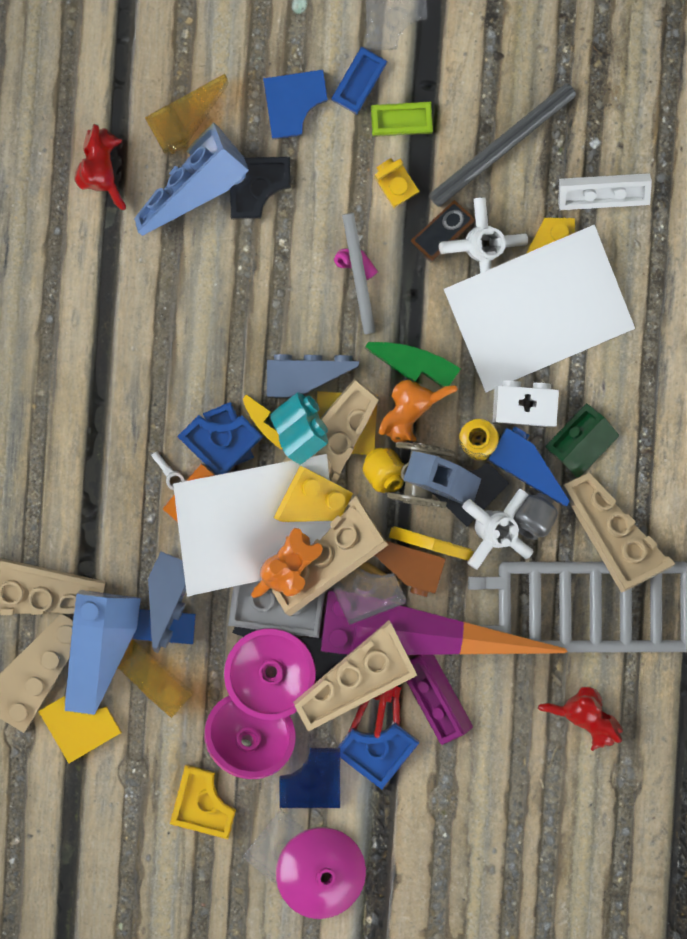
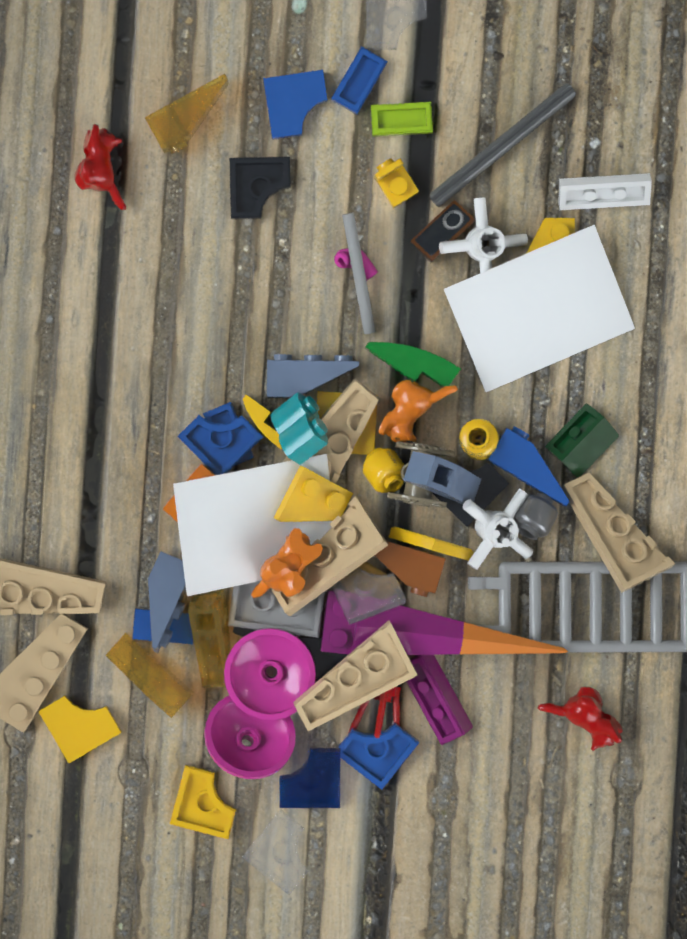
(98, 642): medium blue wedge -> none
(167, 470): white hand -> none
(207, 173): medium blue wedge -> none
(210, 635): none -> clear yellow slope
(306, 860): dark pink dish -> none
(507, 407): white brick -> none

